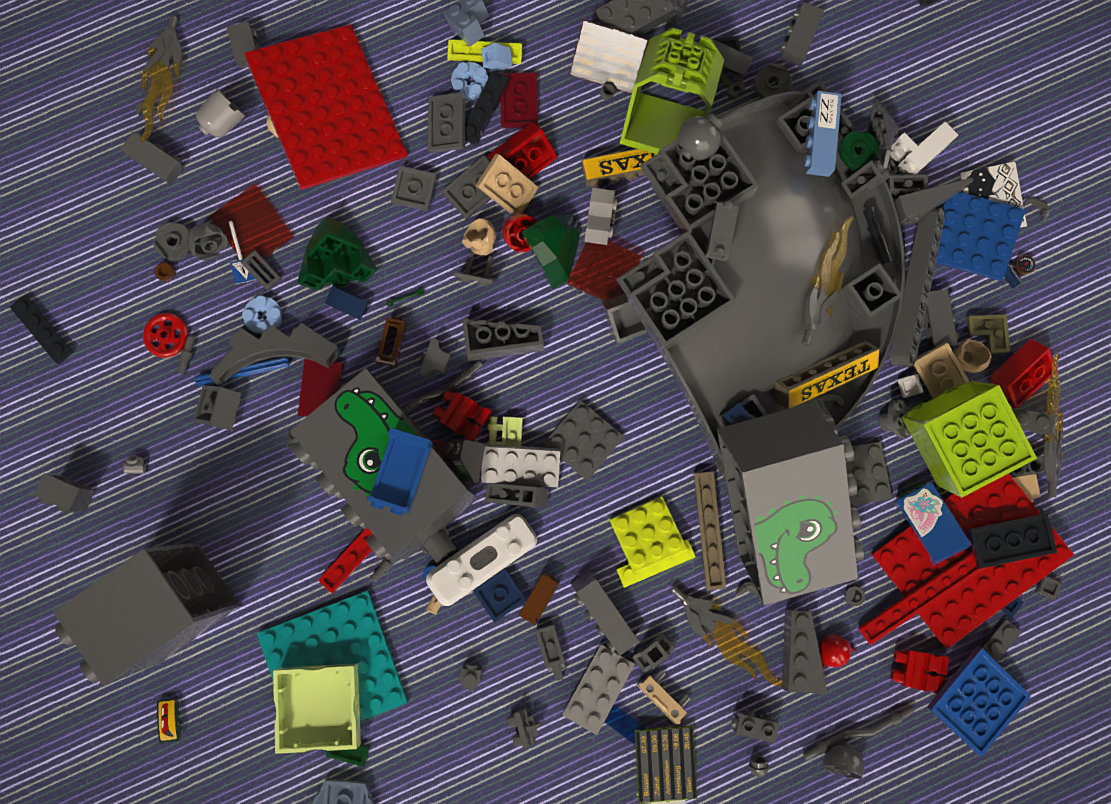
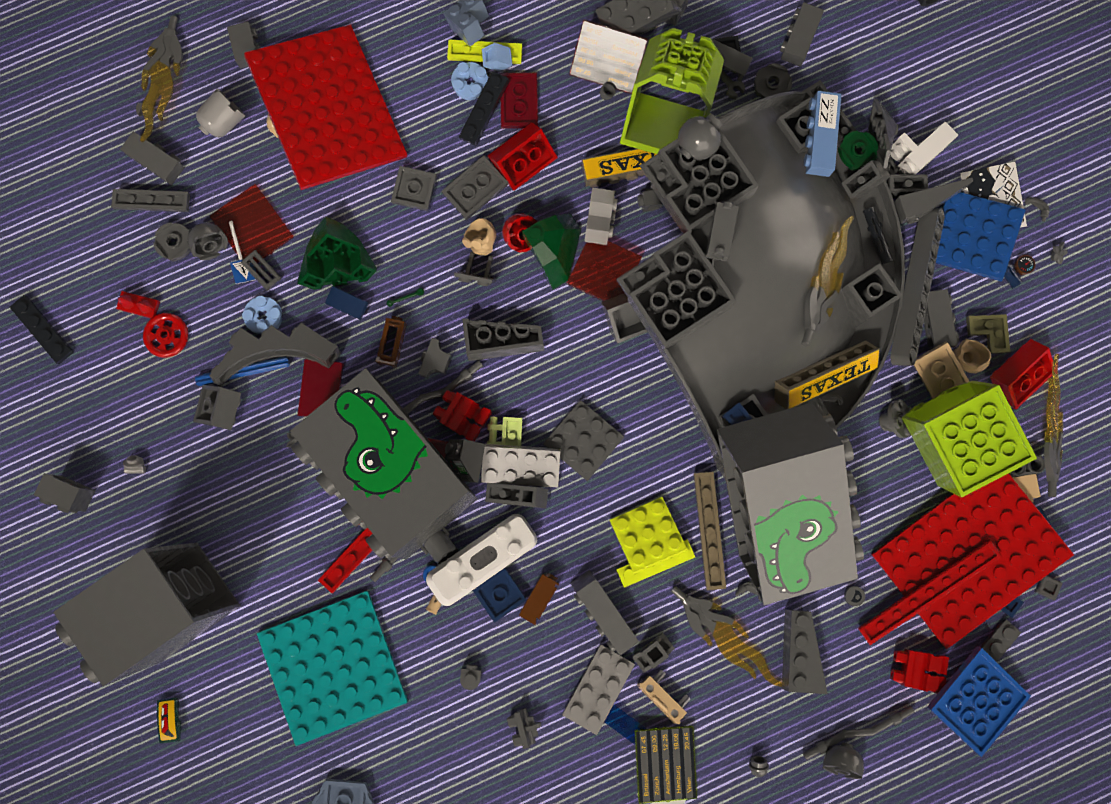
(137, 305): none -> red tile
(150, 200): none -> dark grey plate
(165, 272): reddish brown tile -> none
(186, 355): dark grey bar -> none
(317, 708): yellowish green tile -> none
(352, 756): dark green tile -> none
(400, 472): blue panel -> none
(446, 122): dark grey plate -> none
(506, 185): tan plate -> none
(551, 650): dark grey hinge -> none
(649, 200): none -> dark grey plate
(754, 726): dark grey brick -> none
(834, 651): red hair -> none
(869, 473): dark grey plate -> none
(910, 386): white plate -> none
(932, 523): blue panel -> none
(1012, 540): black plate -> none
(1035, 421): dark grey plate -> none
(1058, 253): none -> dark grey plant

